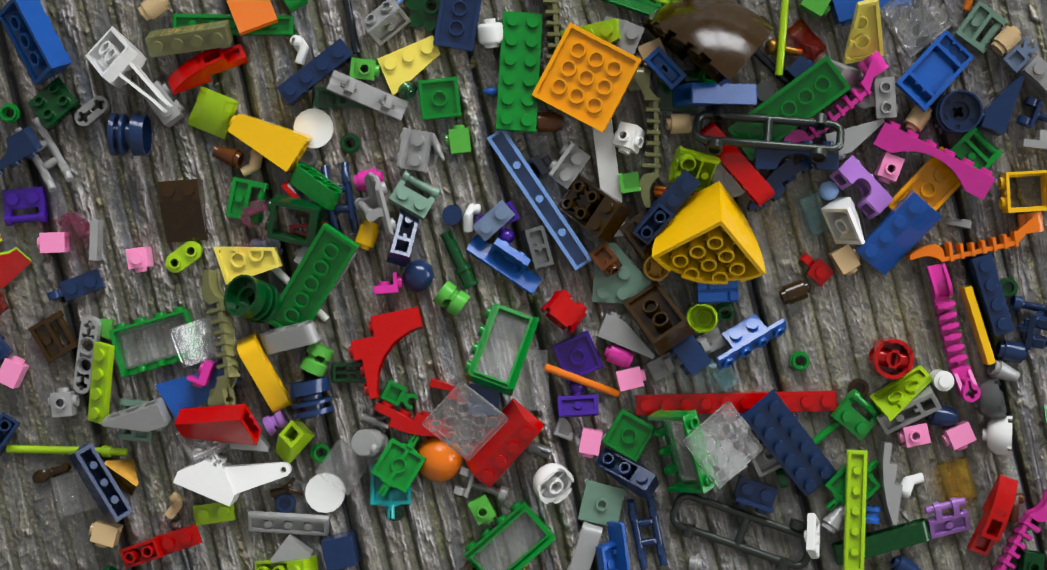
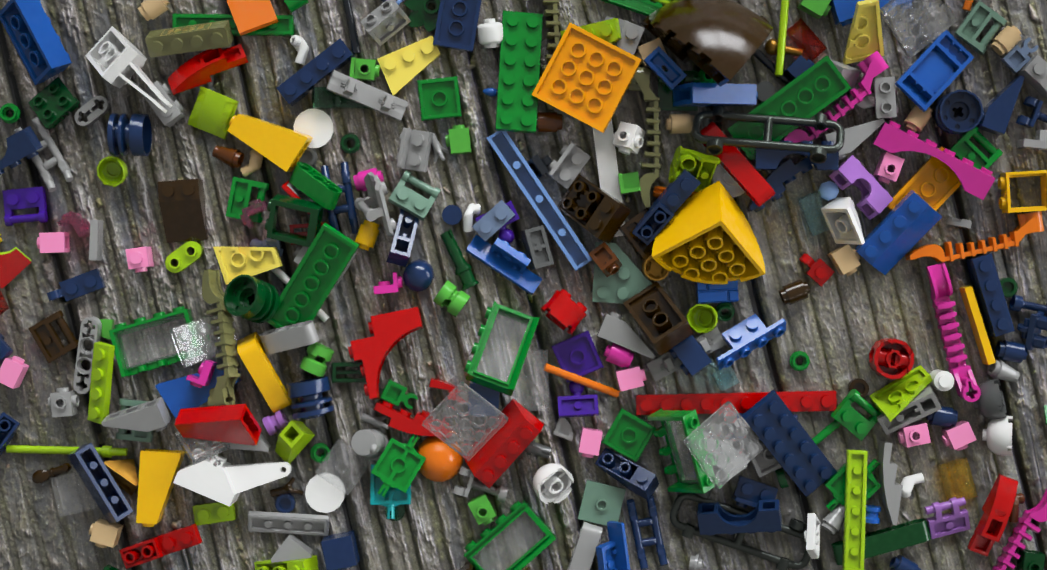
(112, 171): none -> lime hair
(156, 483): none -> yellow slope
(176, 505): tan arm -> none
(407, 90): clear green plate -> none
(715, 520): none -> dark blue arch

